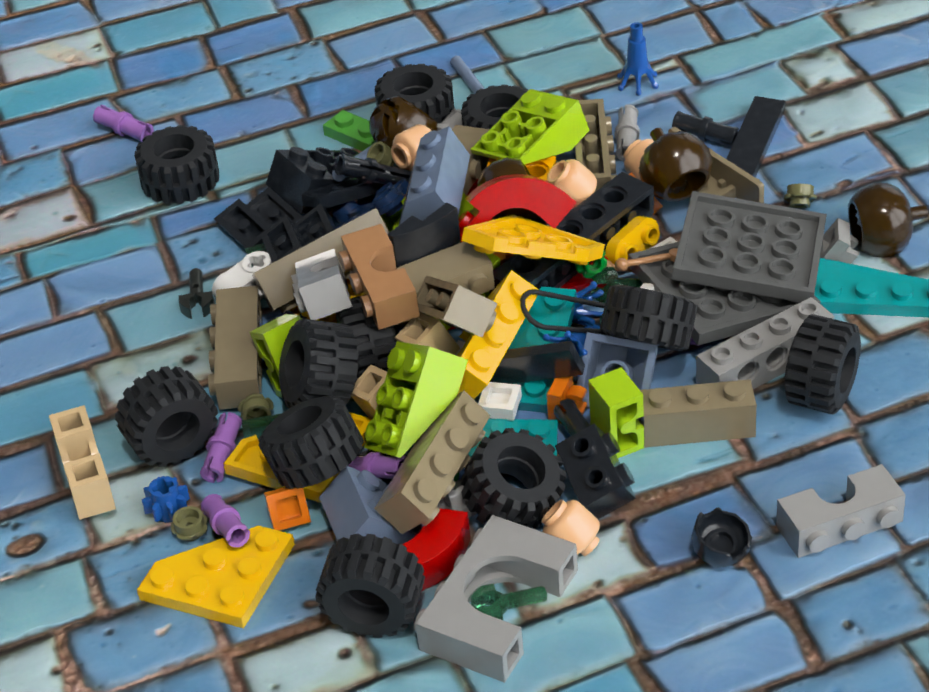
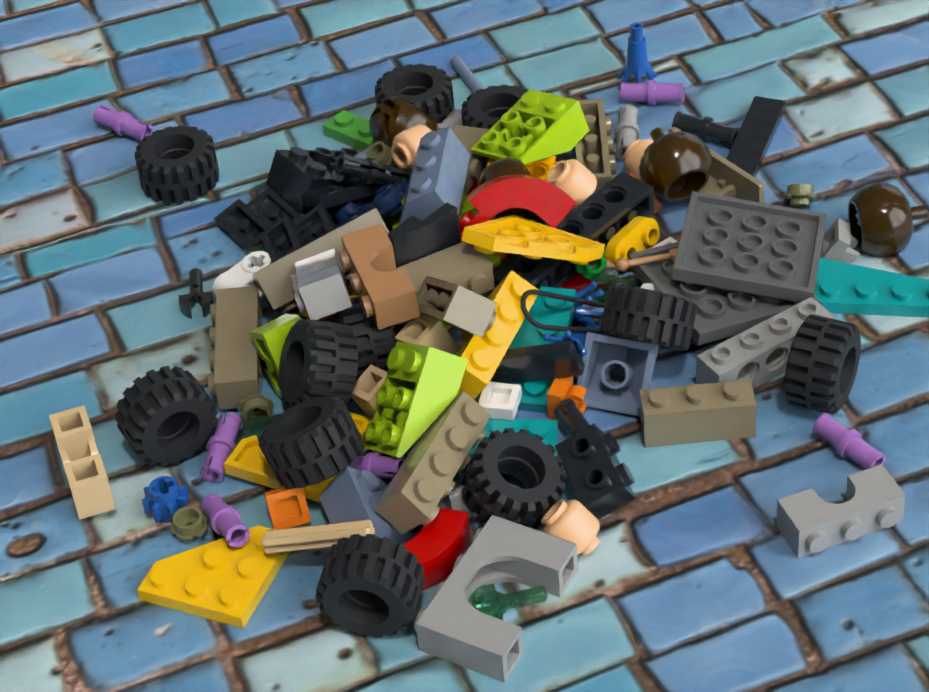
(313, 536): none -> tan axle
(615, 409): lime brick -> none
(652, 92): none -> medium lavender pin
(721, 538): black hair -> none
(847, 442): none -> medium lavender pin

